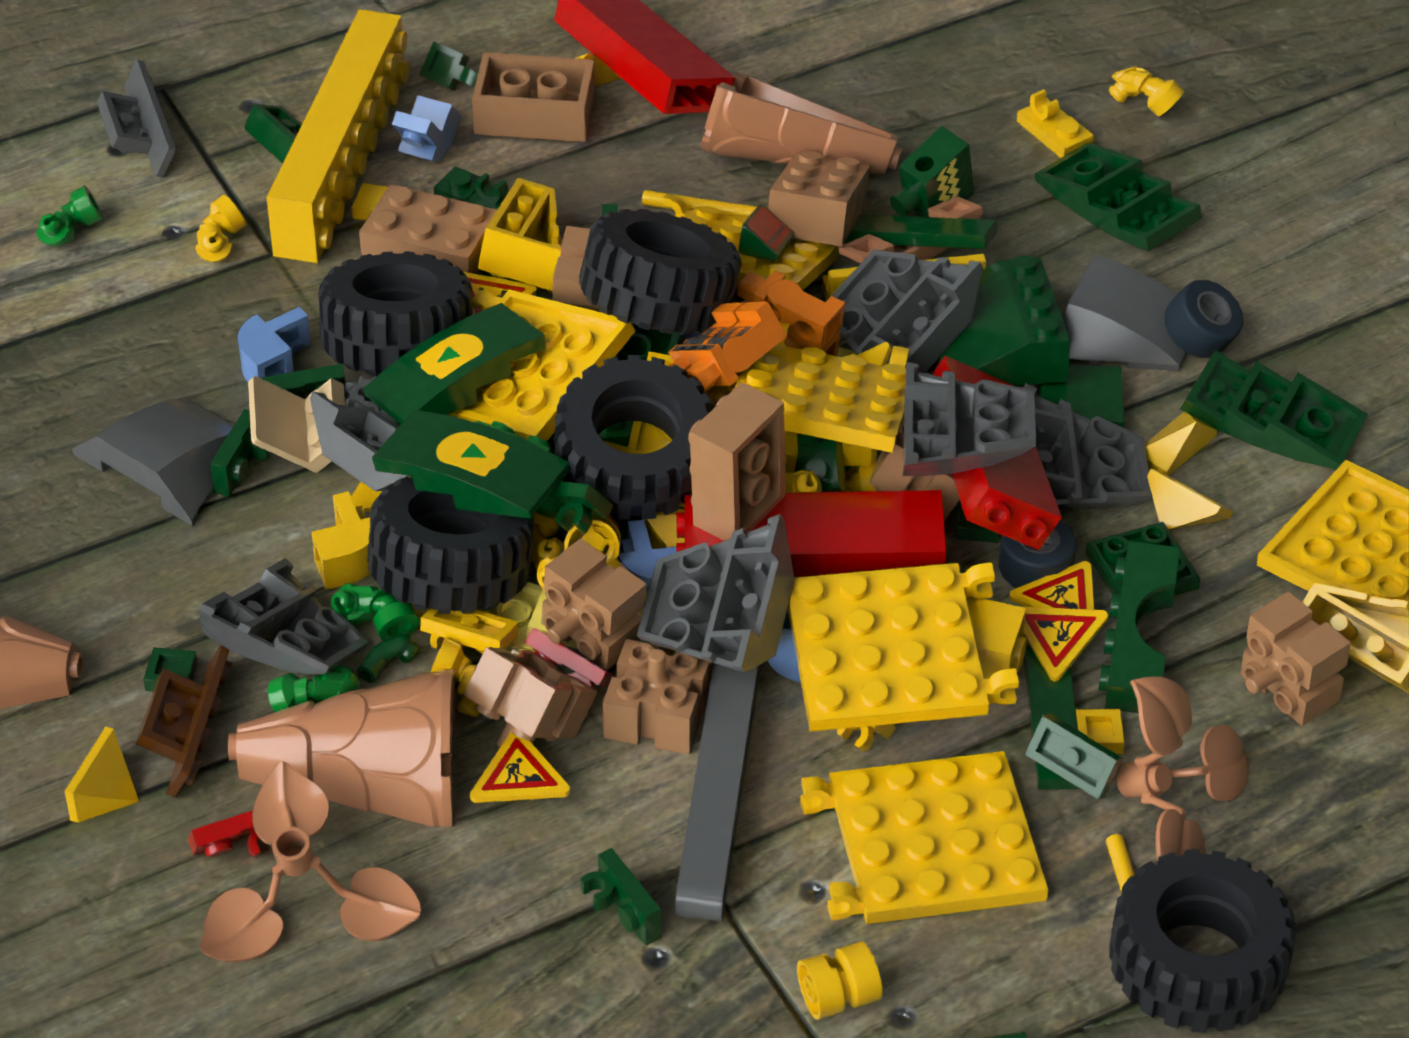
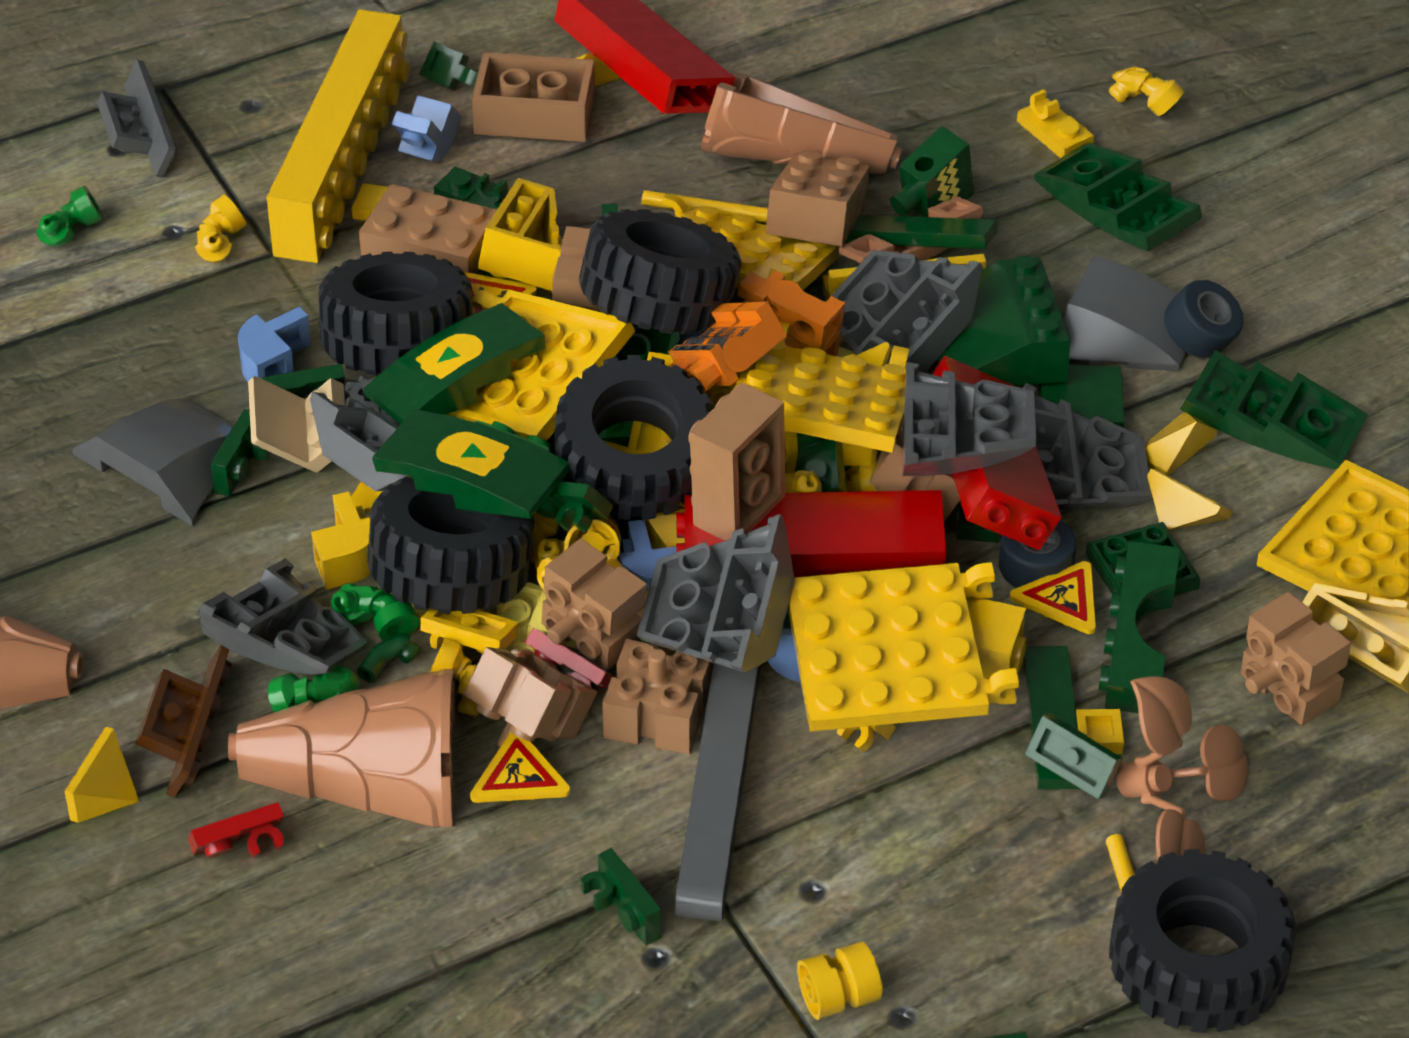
(175, 660): dark green tile -> none
(273, 128): dark green slope -> none
(286, 816): nougat plant -> none
(764, 235): slope -> none
(929, 838): yellow plate -> none
(1061, 635): piece -> none

